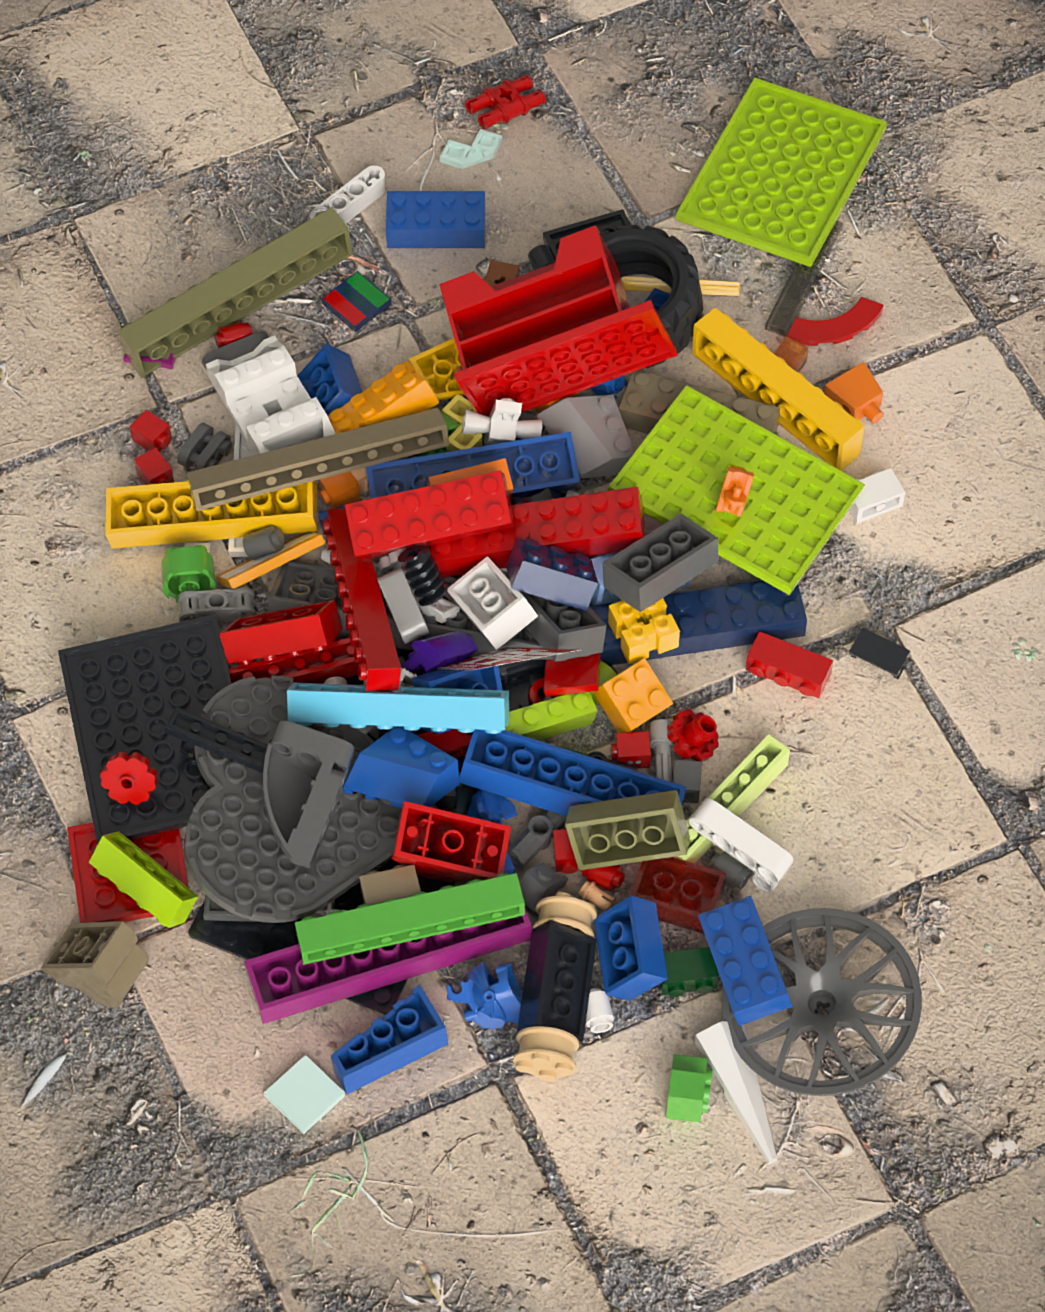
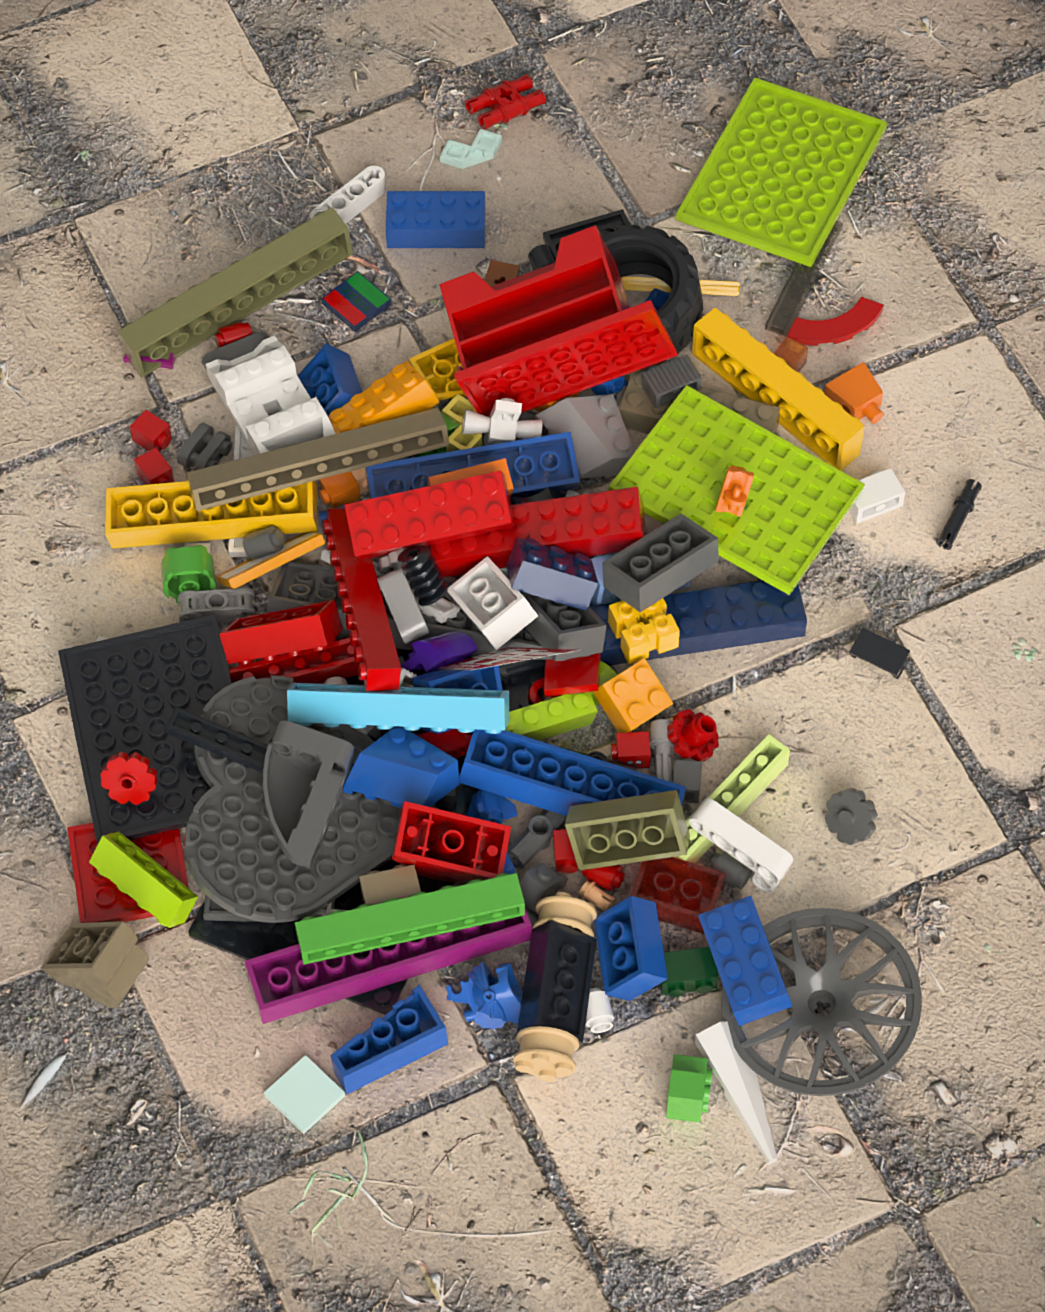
(667, 381): none -> dark grey brick
(789, 665): red brick -> none
(851, 816): none -> dark grey plant
(963, 505): none -> black pin

